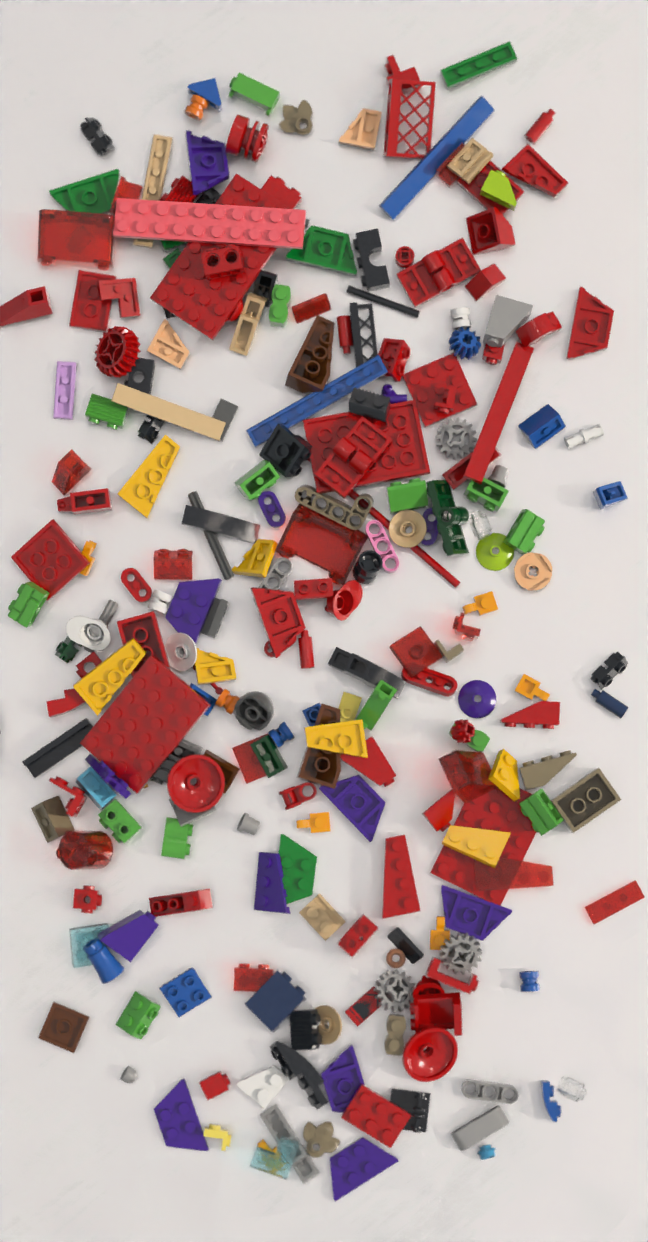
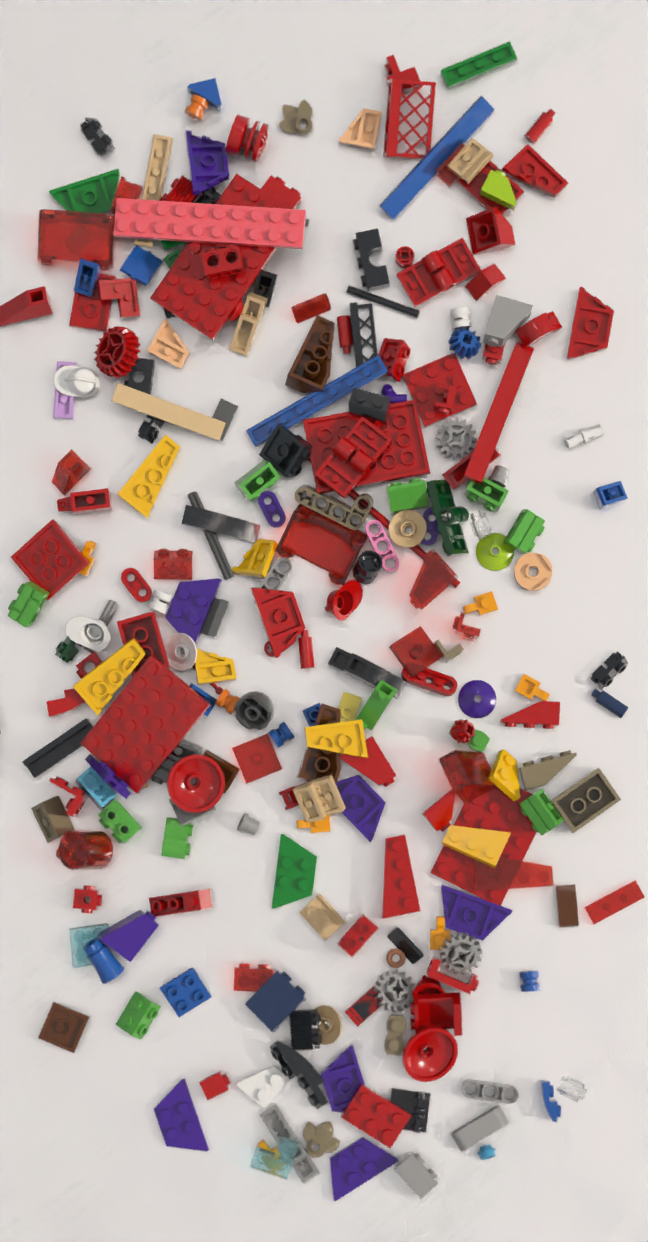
(76, 381): none -> white piece
(87, 277): none -> blue slope
(103, 410): bright green brick -> none
(129, 1075): light grey hinge -> none
(141, 265): none -> blue piece
(216, 1132): light yellow bracket -> none
(254, 92): bright green brick -> none
(268, 756): dark green slope -> none
(269, 885): dark purple wing -> none
(280, 302): bright green brick -> none
(313, 589): red bracket -> none
(319, 798): none -> tan slope
(326, 250): green wing -> none
(416, 1175): none -> light grey brick
(432, 580): none -> clear red slope
(542, 425): blue panel -> none
(567, 905): none -> reddish brown slope

